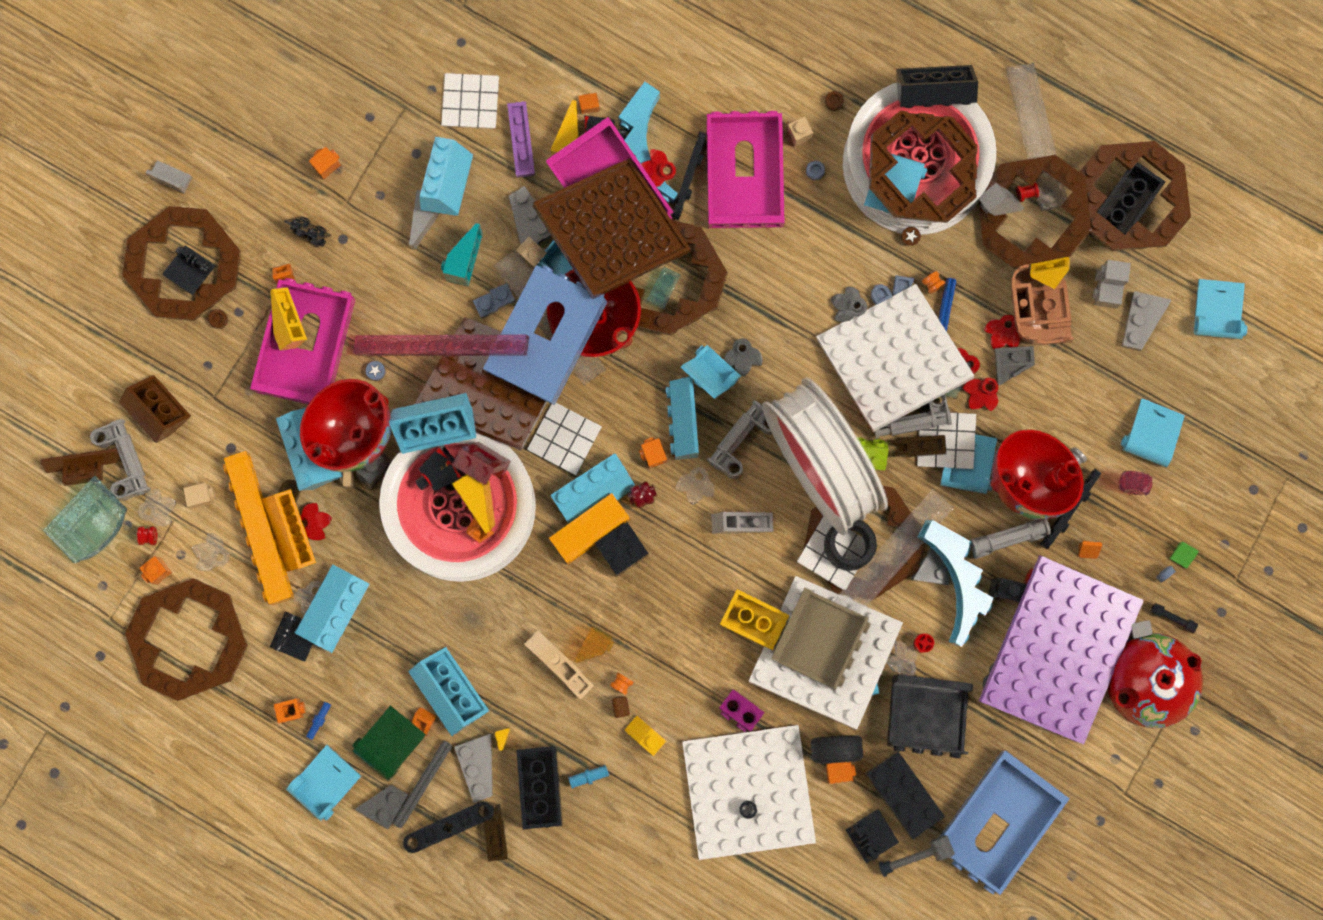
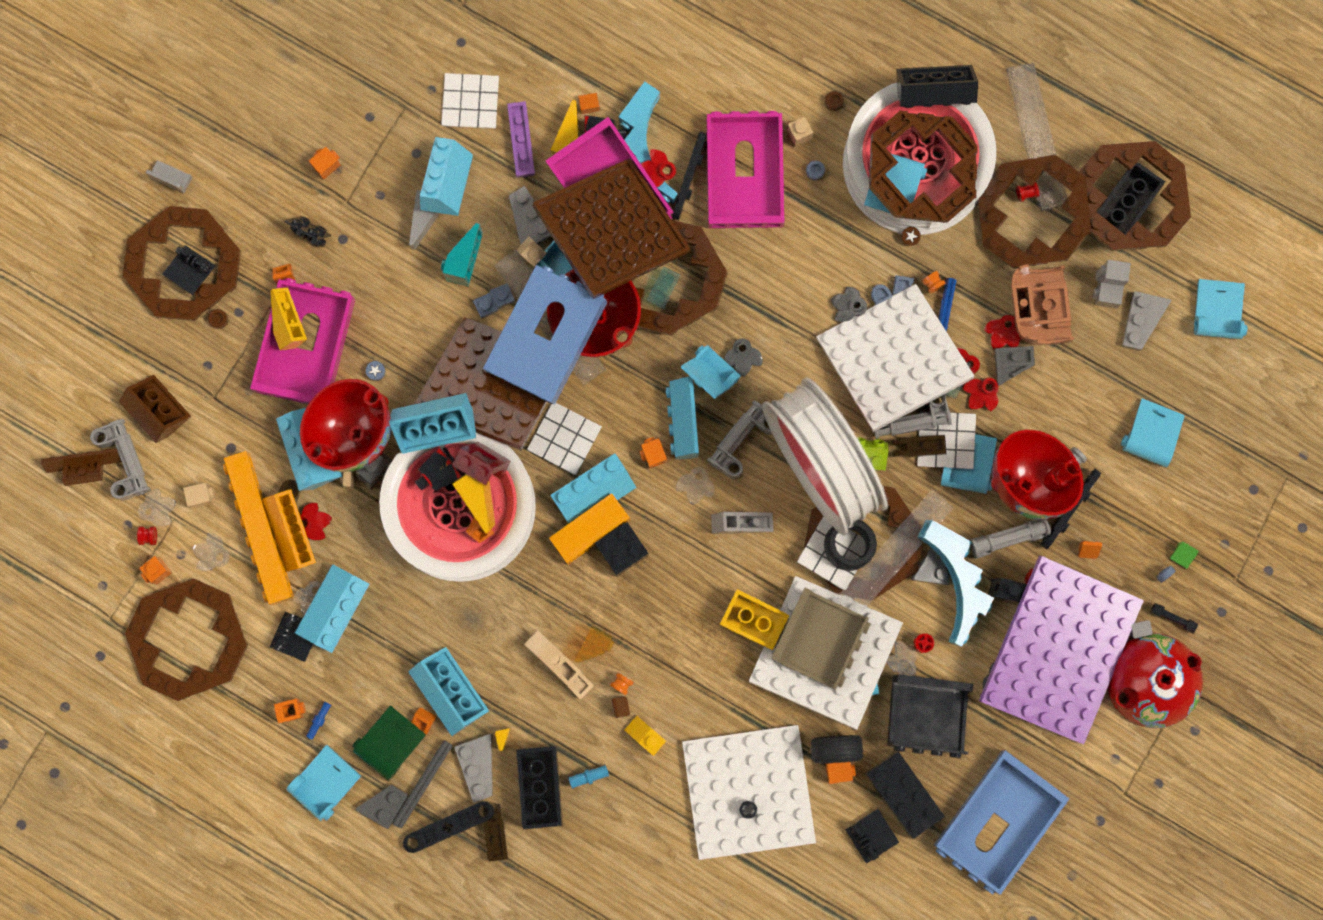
(87, 522): clear light blue slope -> none
(441, 345): clear pink plate -> none
(642, 494): dark red piece -> none
(743, 706): magenta brick -> none
(939, 848): dark grey piece -> none
(999, 201): light grey slope -> none
(1050, 271): yellow slope -> none
(1135, 483): clear pink gear -> none

